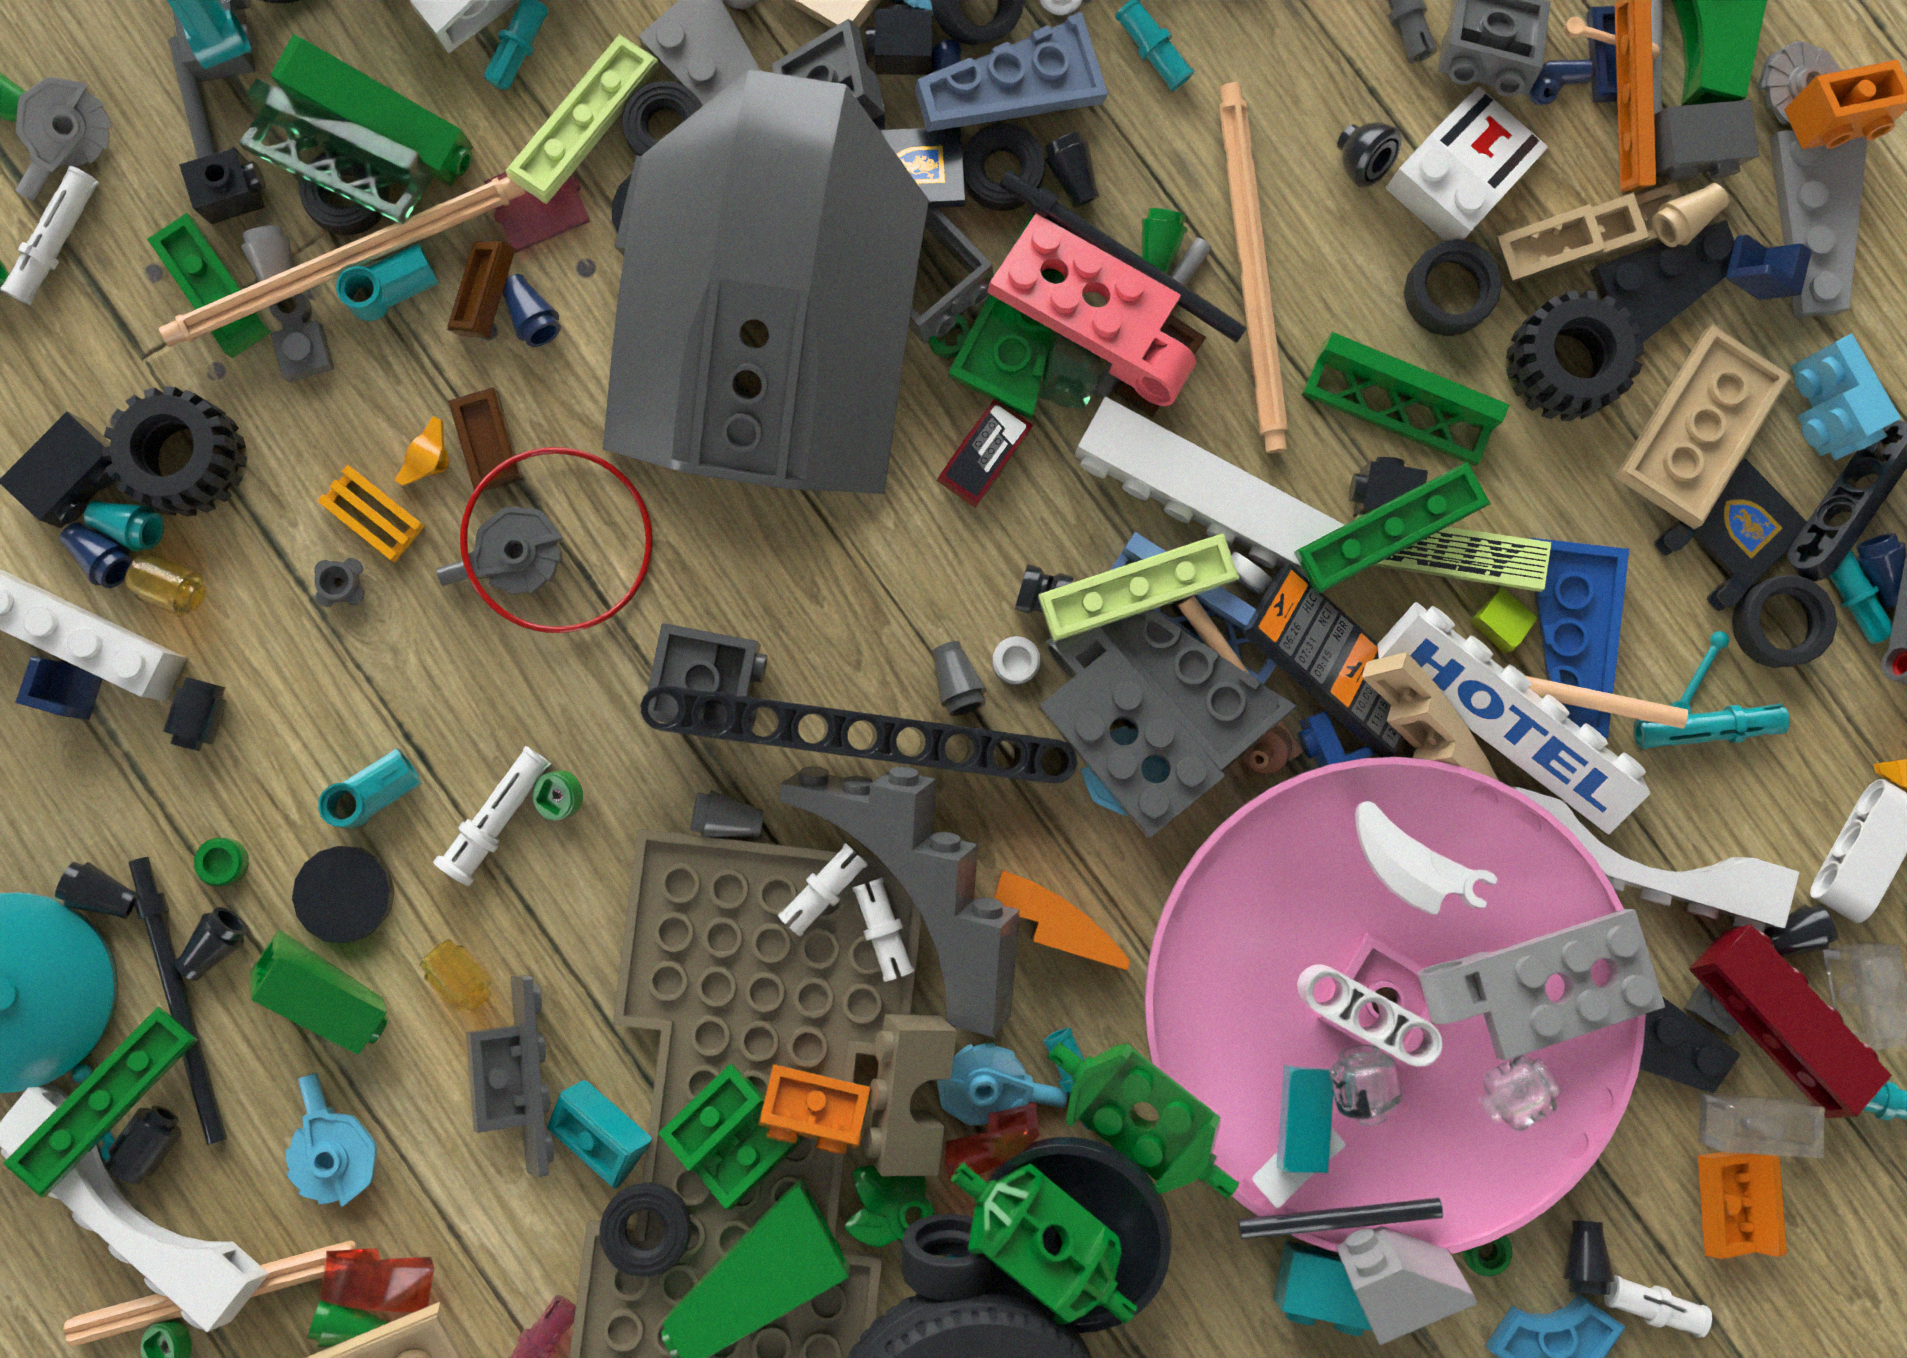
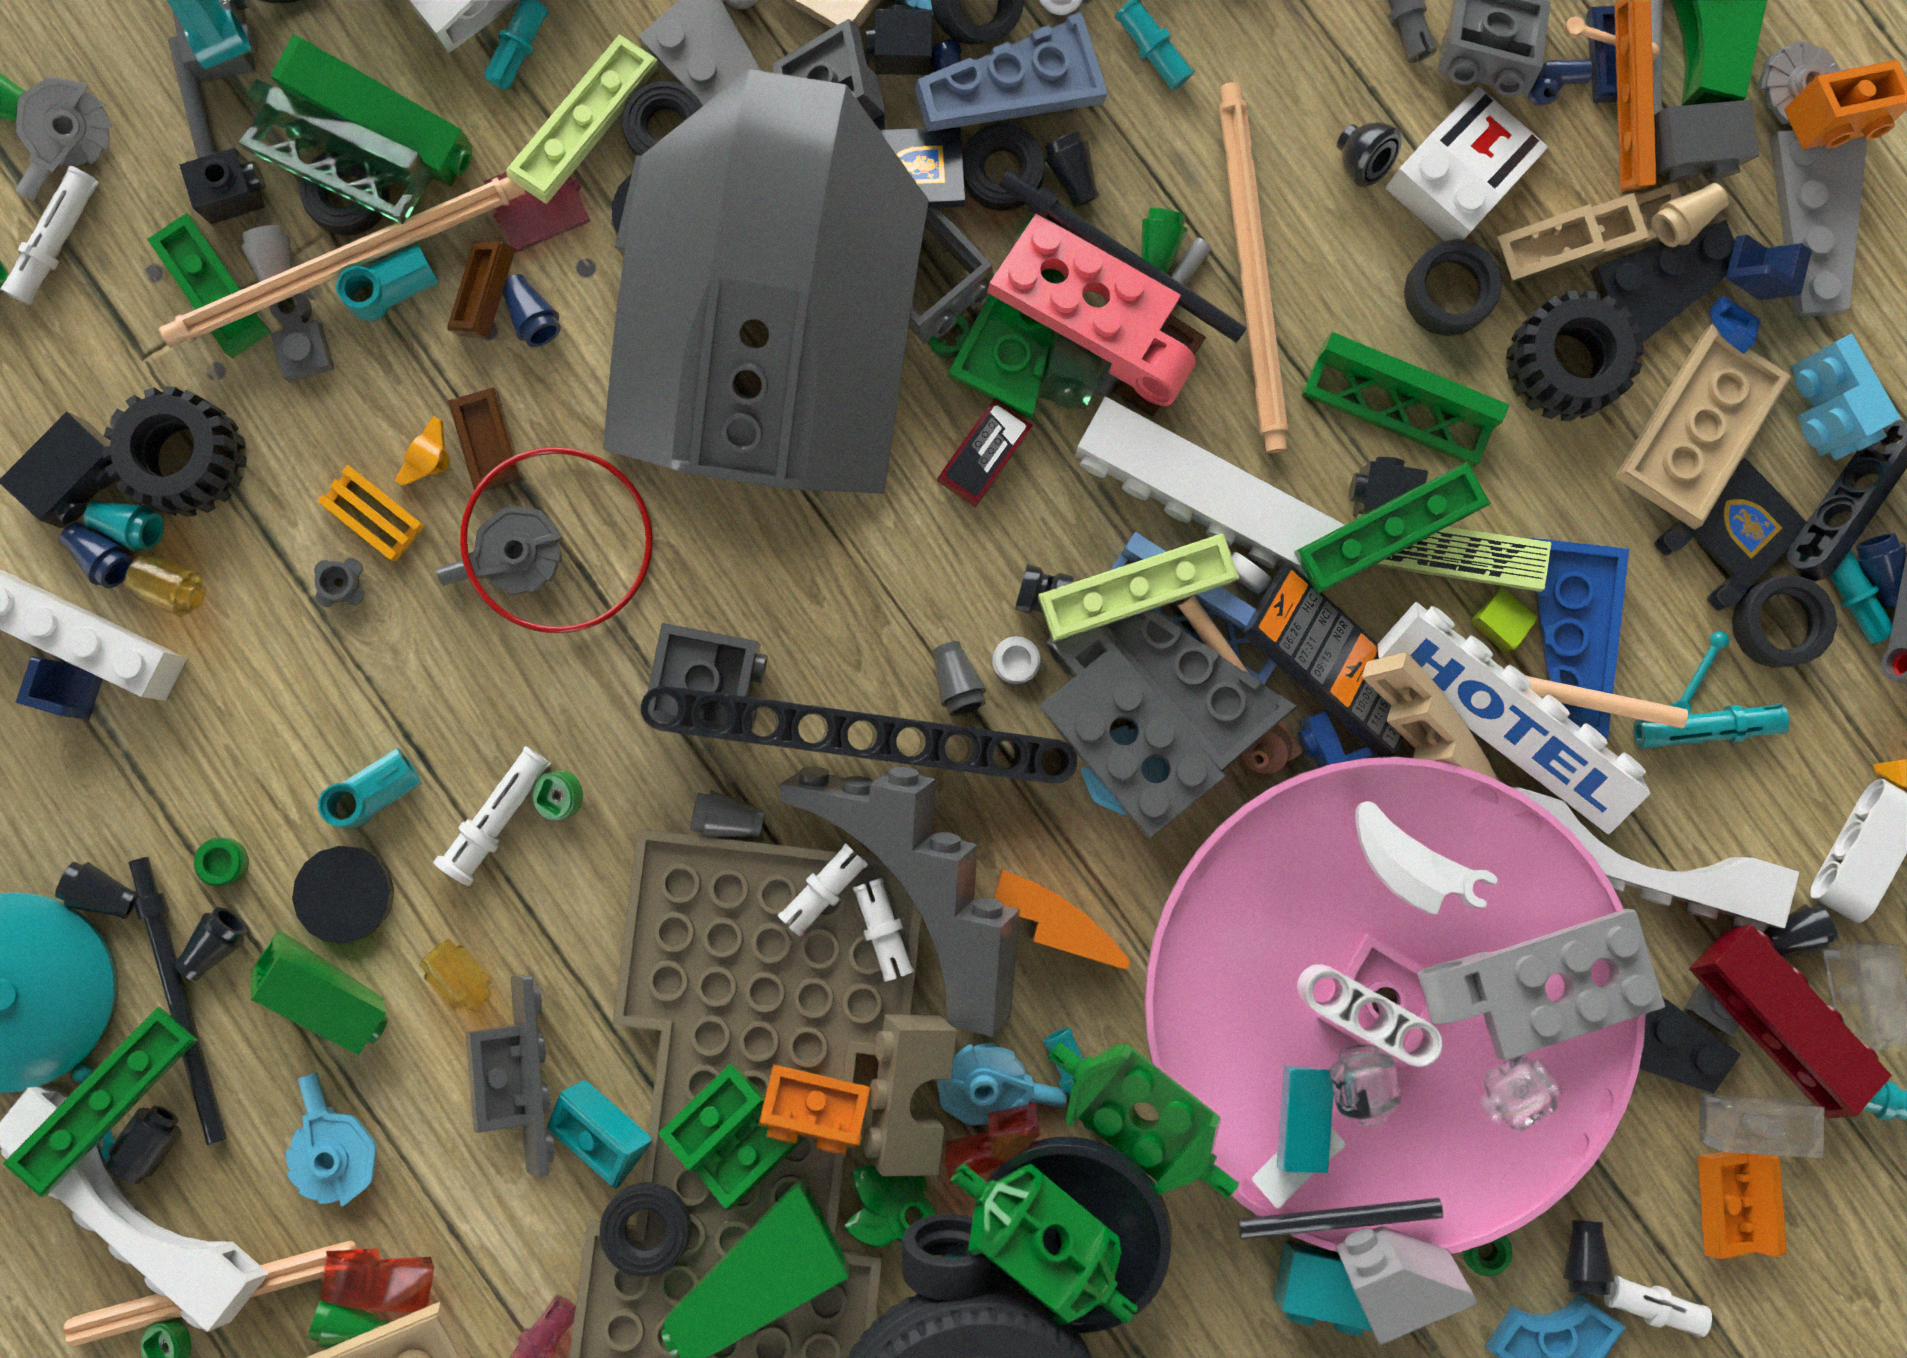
(195, 714): black brick -> none
(1734, 323): none -> blue tile

